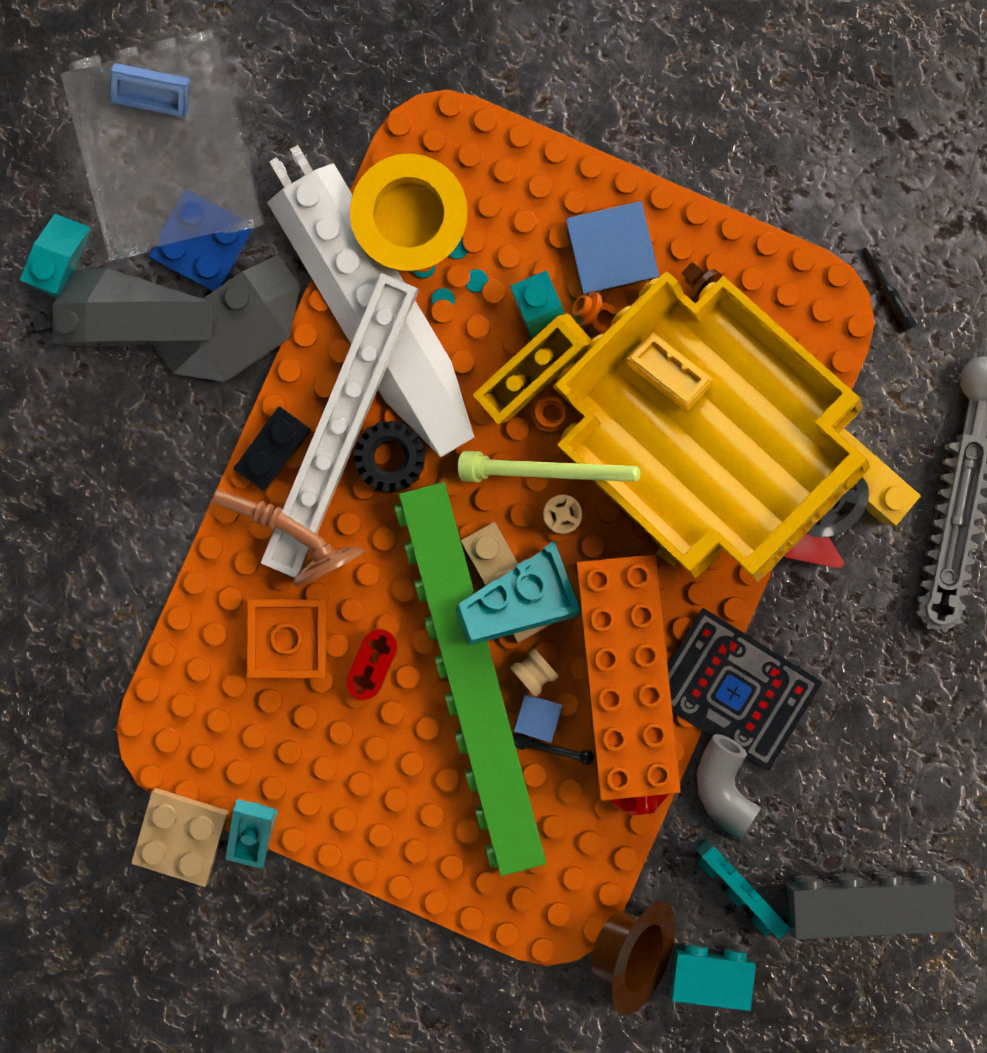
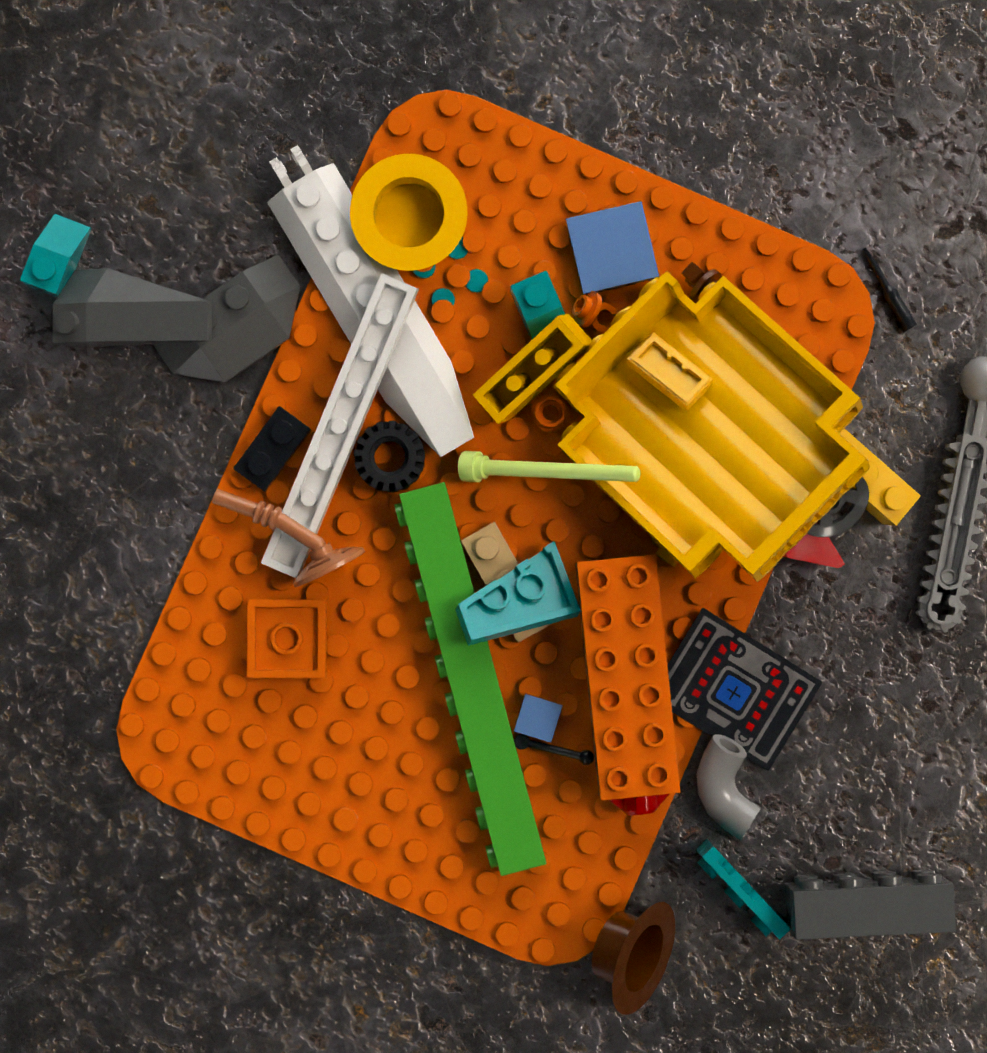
(149, 90): medium blue tile -> none
(159, 172): clear windscreen -> none
(180, 837): tan plate -> none
(204, 258): blue plate -> none
(250, 833): teal slope -> none
(362, 660): red beam -> none
(534, 672): tan wheel -> none
(564, 509): tan wheel -> none
(712, 978): teal brick -> none

